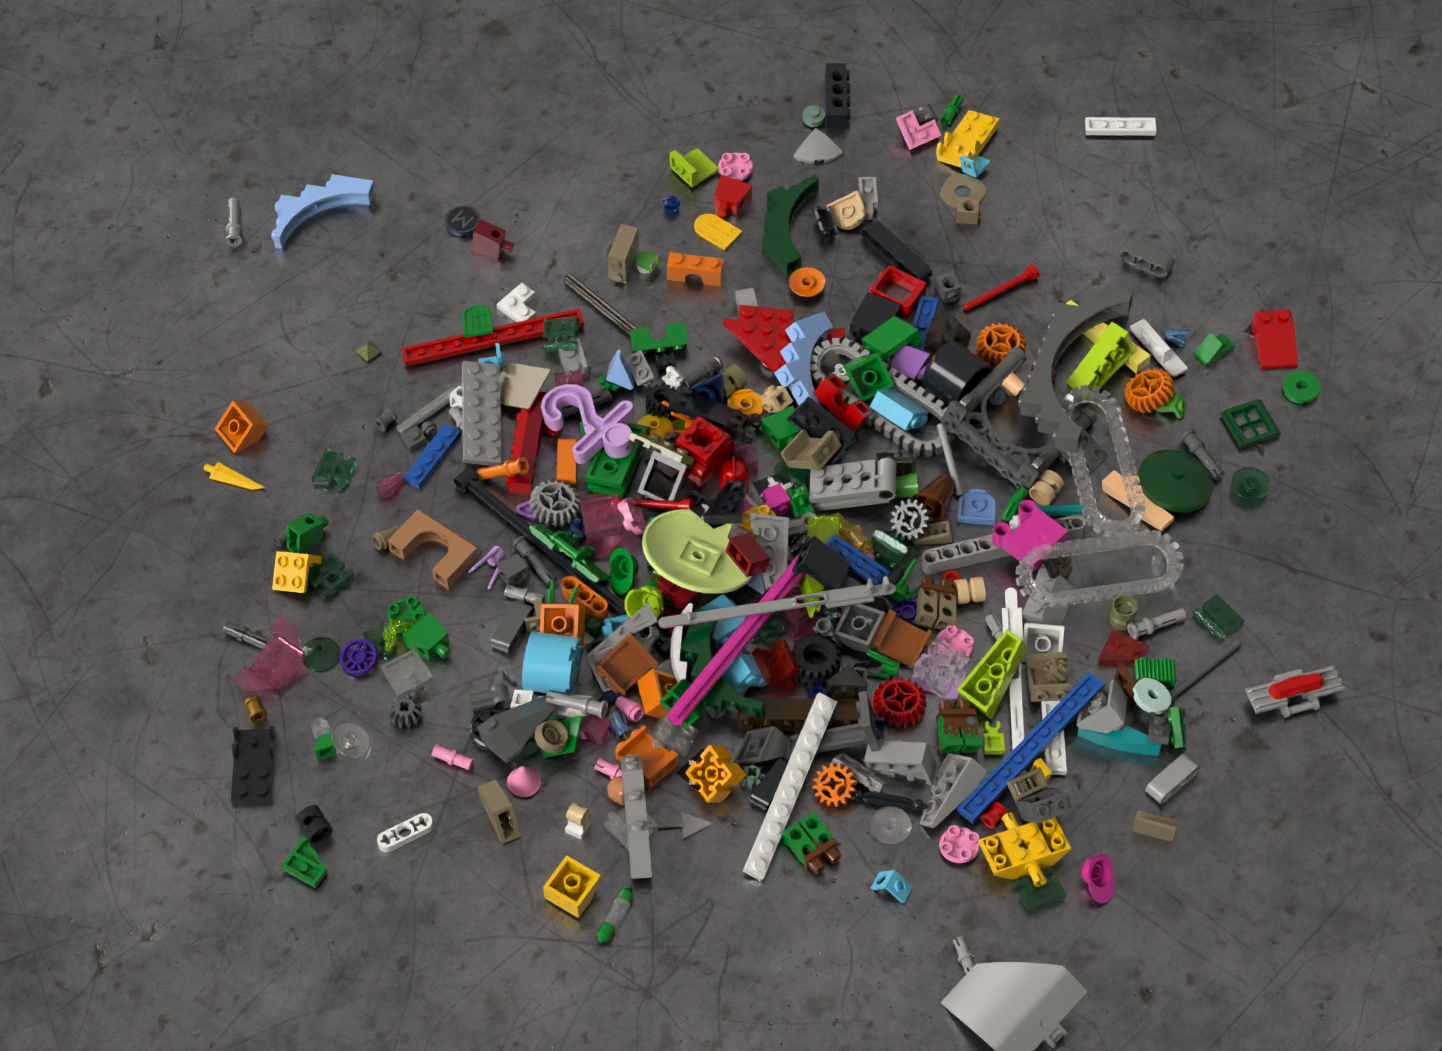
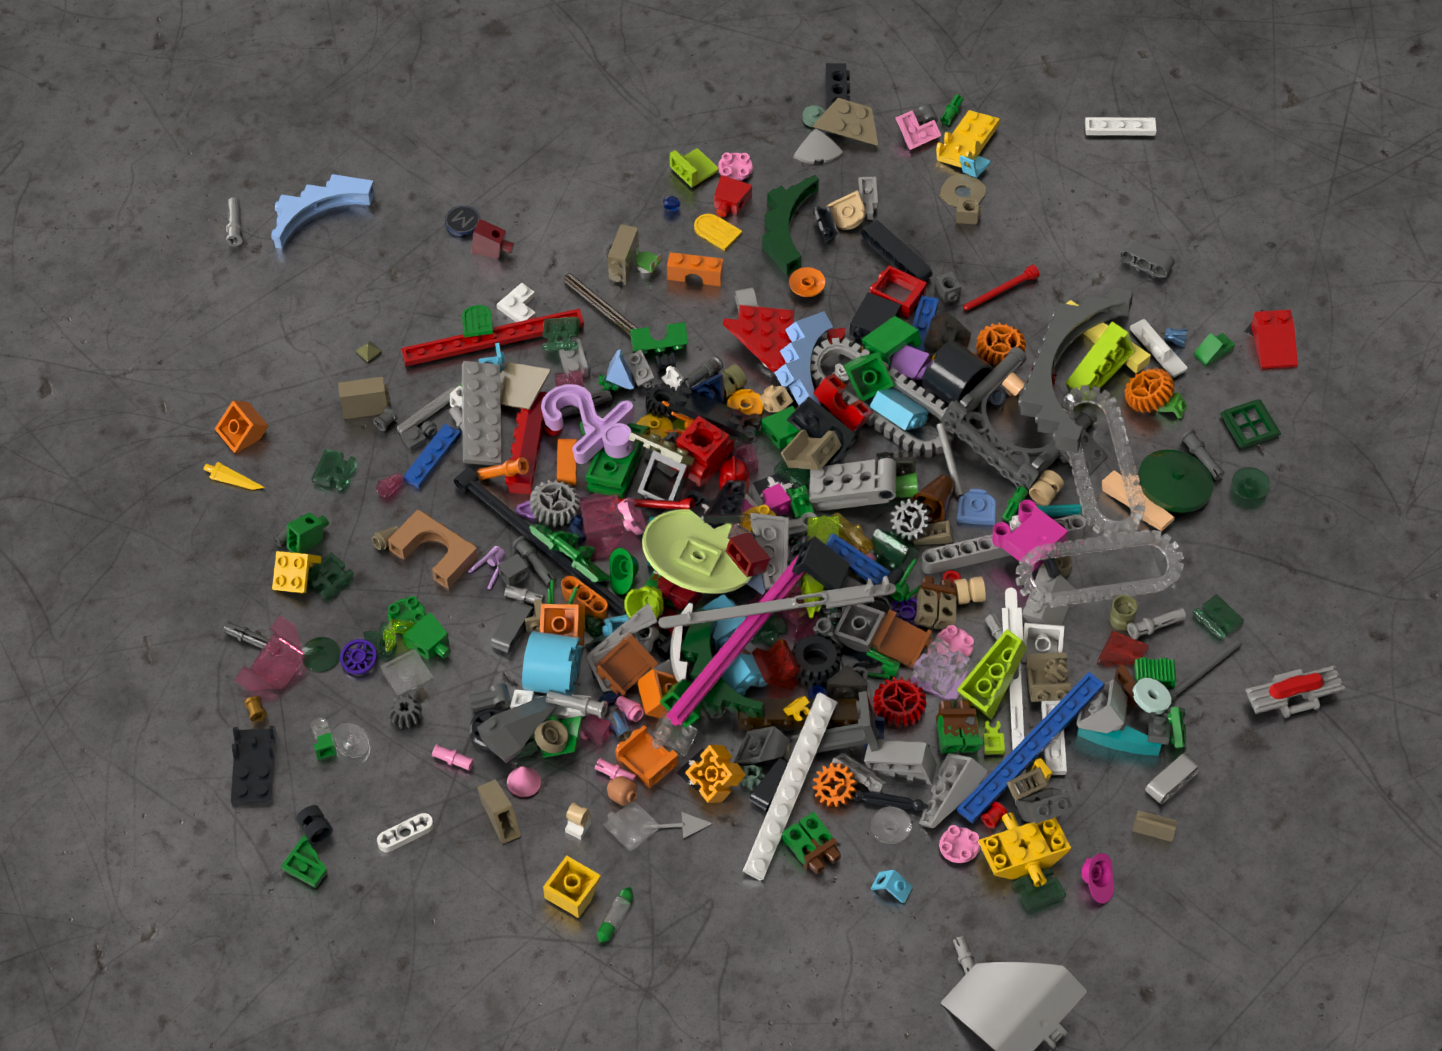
(364, 397): none -> dark tan brick
(636, 817): light grey arch -> none
(797, 706): none -> yellow tile
(849, 121): none -> dark tan wing
(1304, 379): green tile -> none

